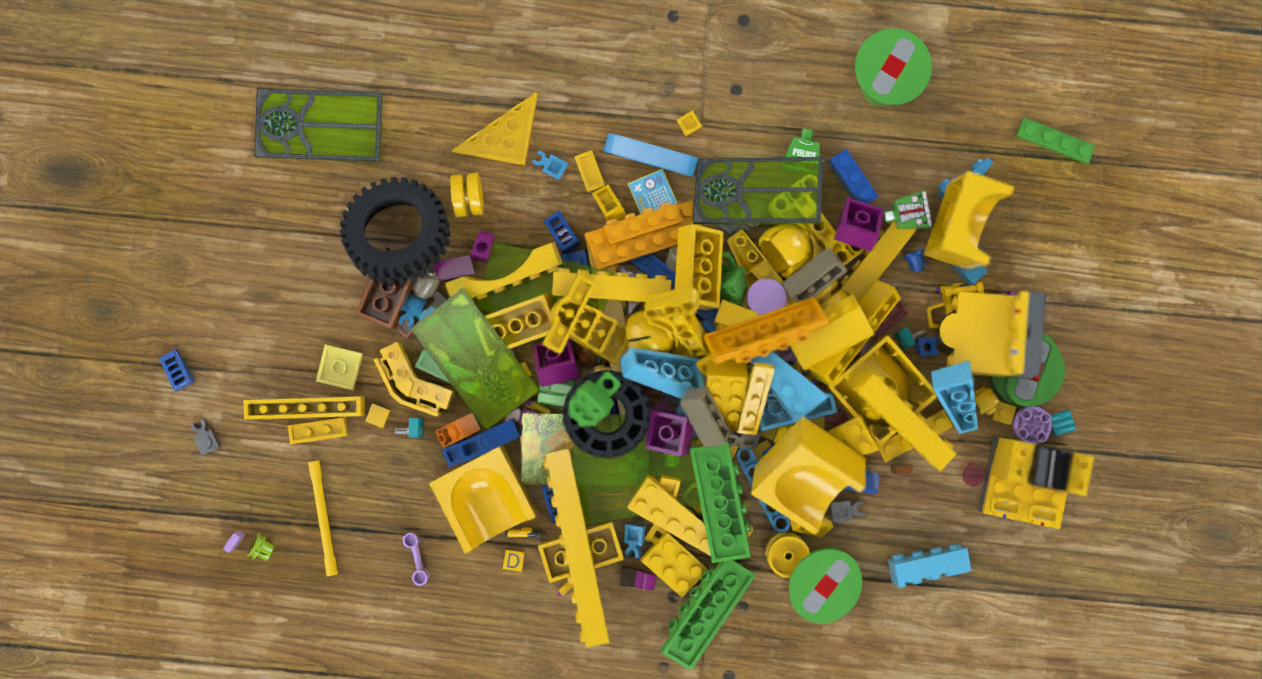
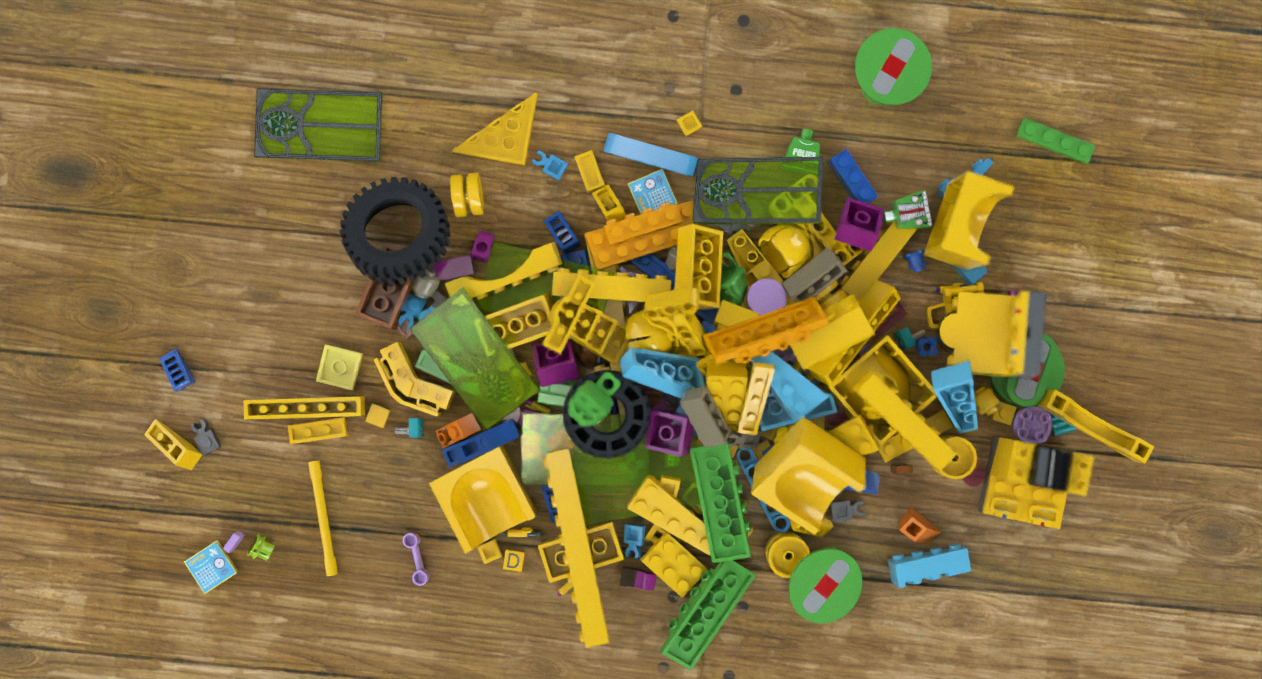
(173, 445): none -> yellow slope
(211, 567): none -> medium azure tile
(489, 551): none -> yellow tile
(918, 527): none -> orange slope
(963, 462): none -> yellow wheel
(1109, 435): none -> yellow arch

